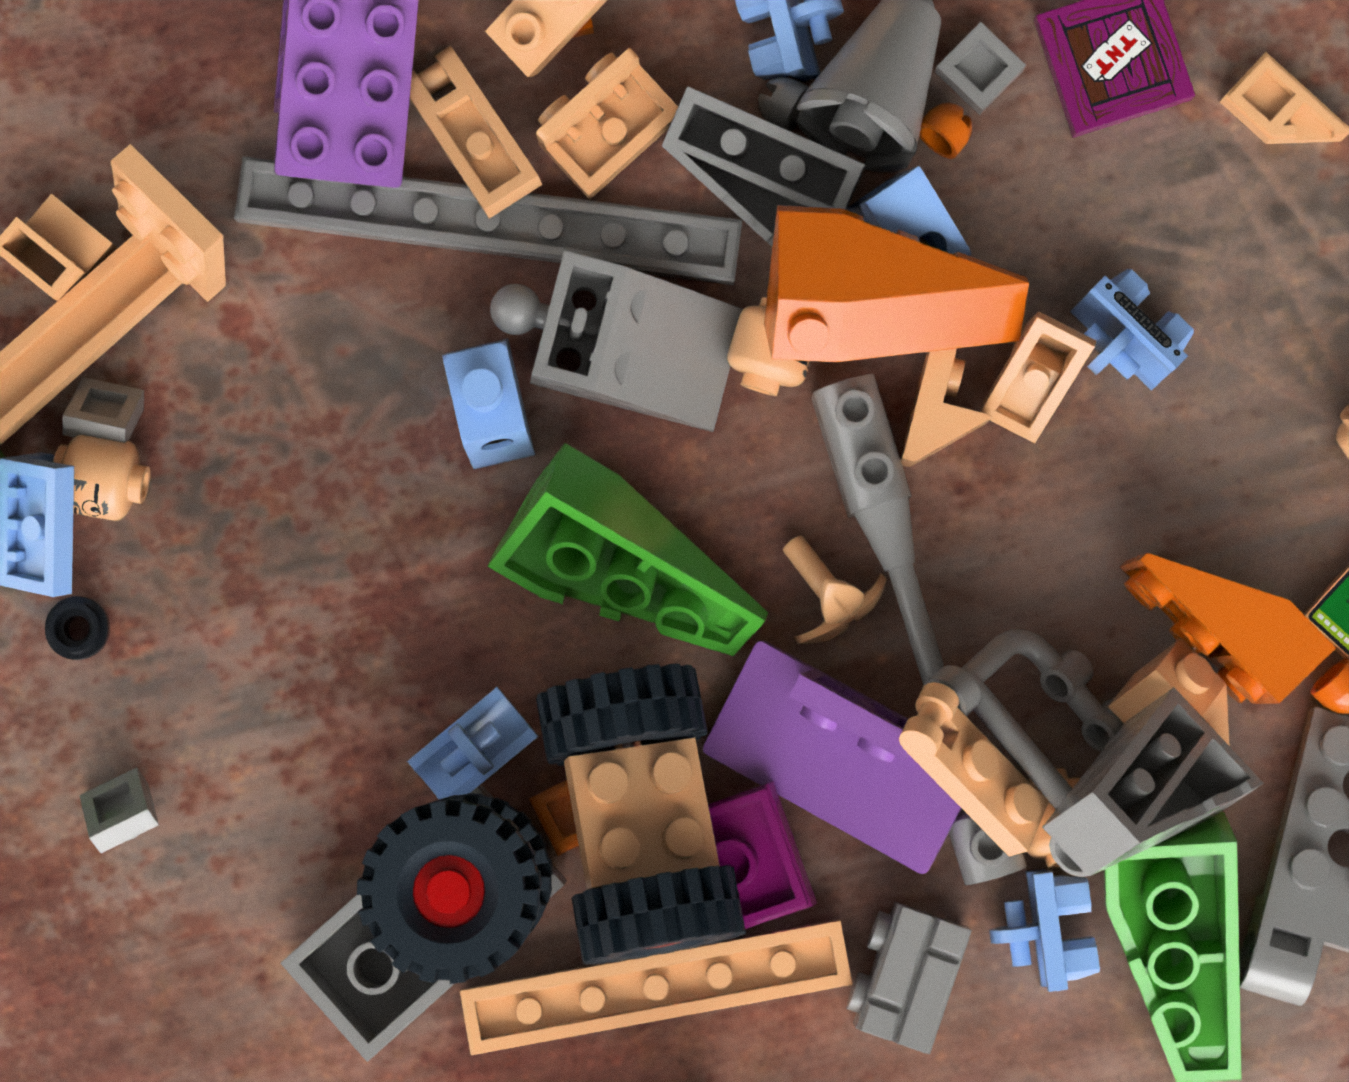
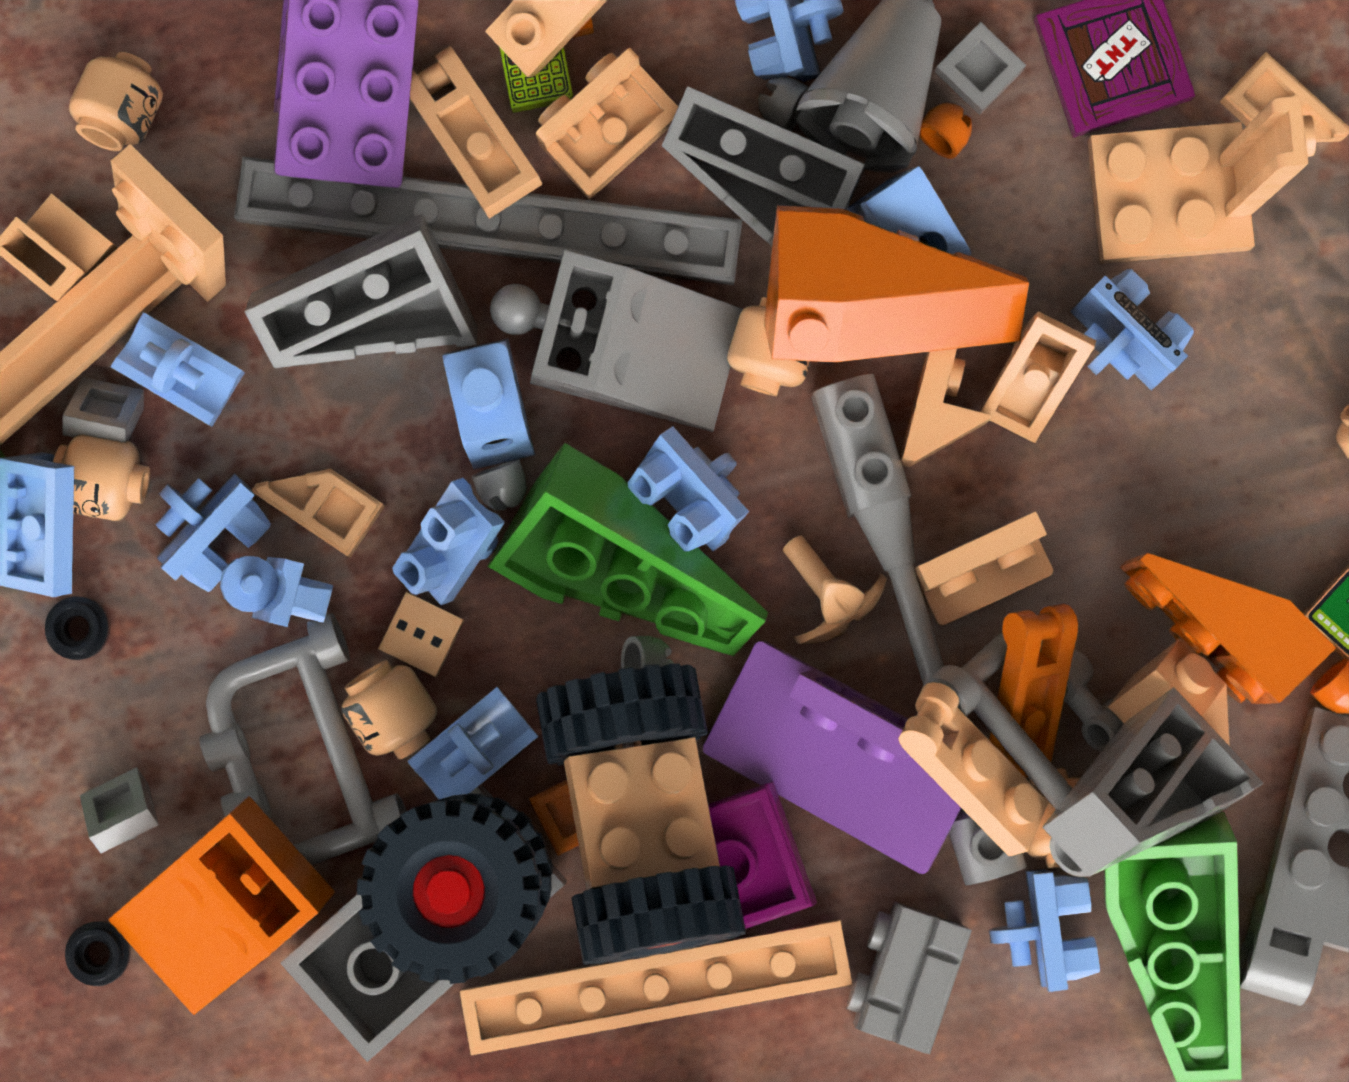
(78, 956): none -> black plate
(115, 101): none -> light nougat head
(178, 369): none -> light blue hips
(190, 550): none -> light blue hips
(222, 906): none -> orange slope
(229, 749): none -> light grey bar
(274, 590): none -> light blue hips
(325, 506): none -> light nougat tile
(364, 301): none -> light grey wedge
(389, 710): none -> light nougat head
(421, 634): none -> light nougat tile
(449, 544): none -> light blue hips
(501, 485): none -> light grey hinge
(540, 90): none -> lime tile
(644, 651): none -> light grey hinge
(694, 487): none -> light blue hips
(985, 570): none -> light nougat bracket
(1033, 680): none -> orange plate
(1193, 184): none -> light nougat bracket

